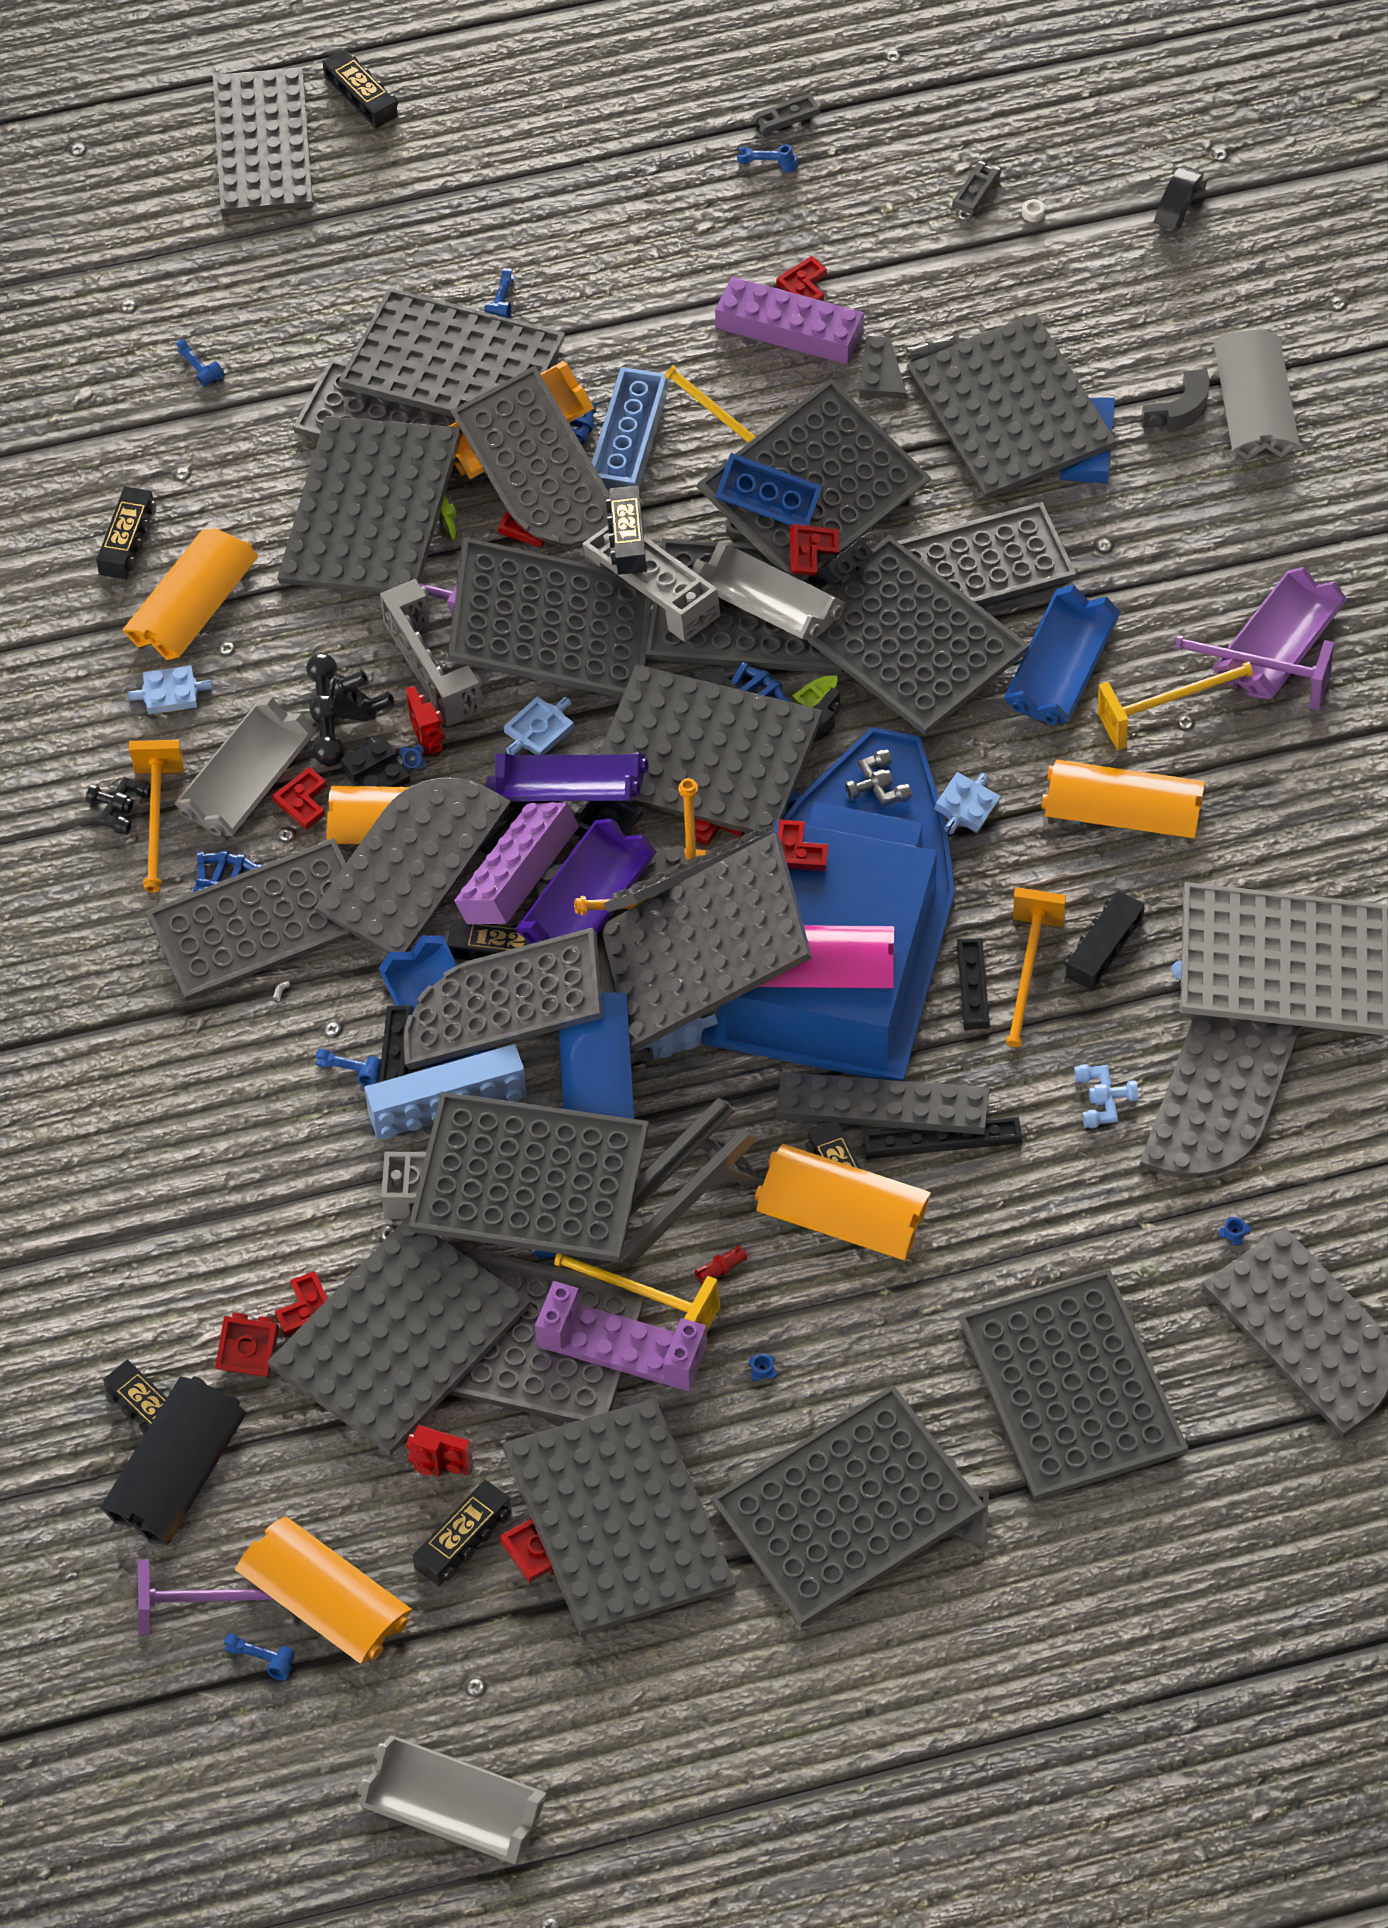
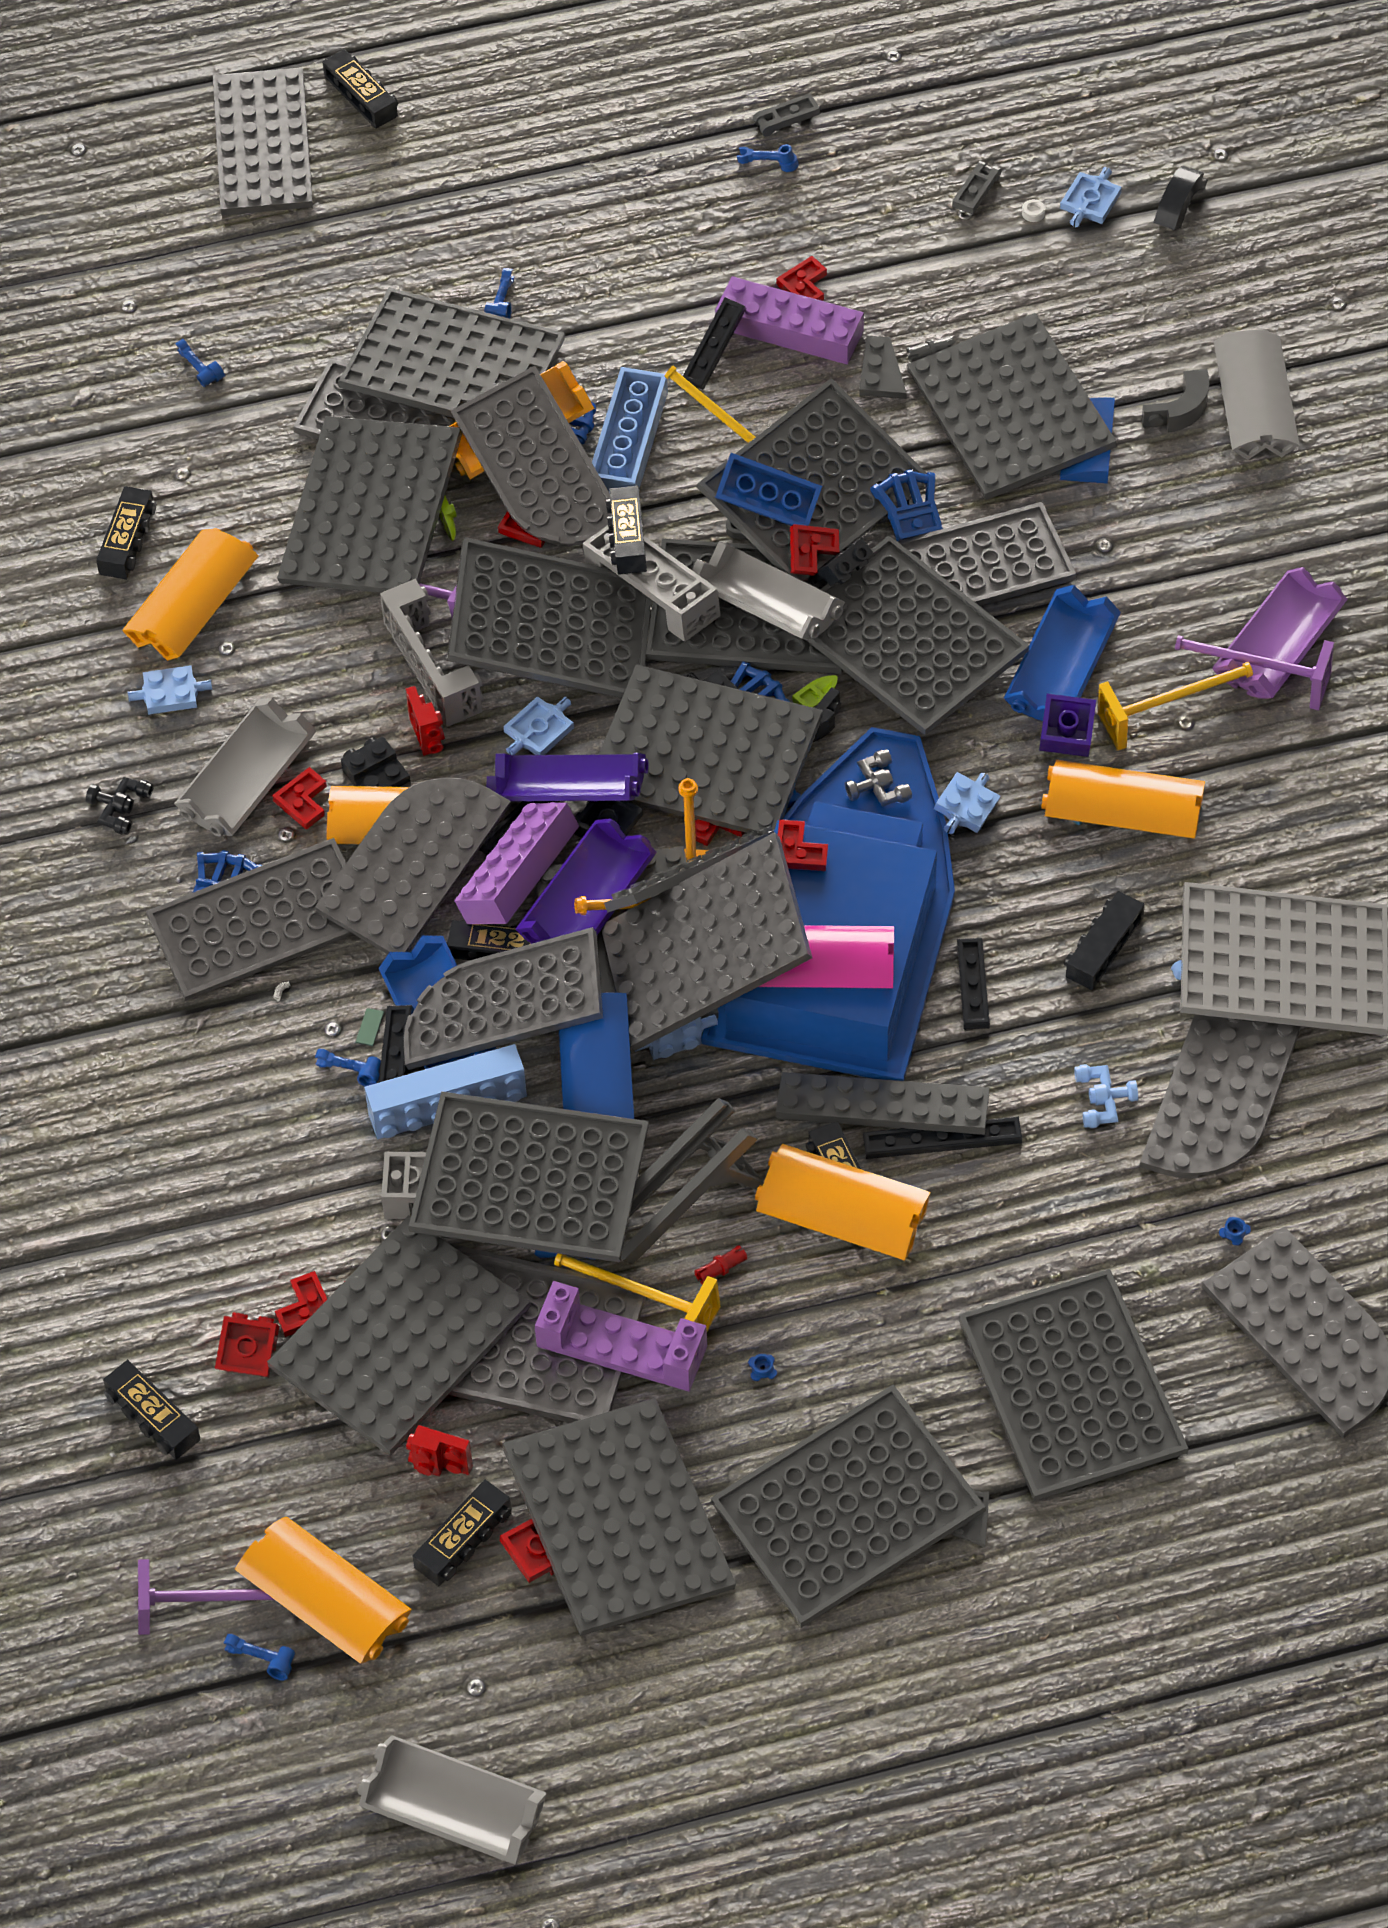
(155, 758): light orange tile -> none
(174, 1459): black cylinder -> none
(338, 701): black connector -> none
(370, 1027): none -> sand green window
(416, 751): blue plate -> none
(714, 343): none -> black tile
(909, 519): none -> blue plate
(1039, 909): light orange tile -> none
(1067, 725): none -> dark purple slope
(1091, 197): none -> light blue plate

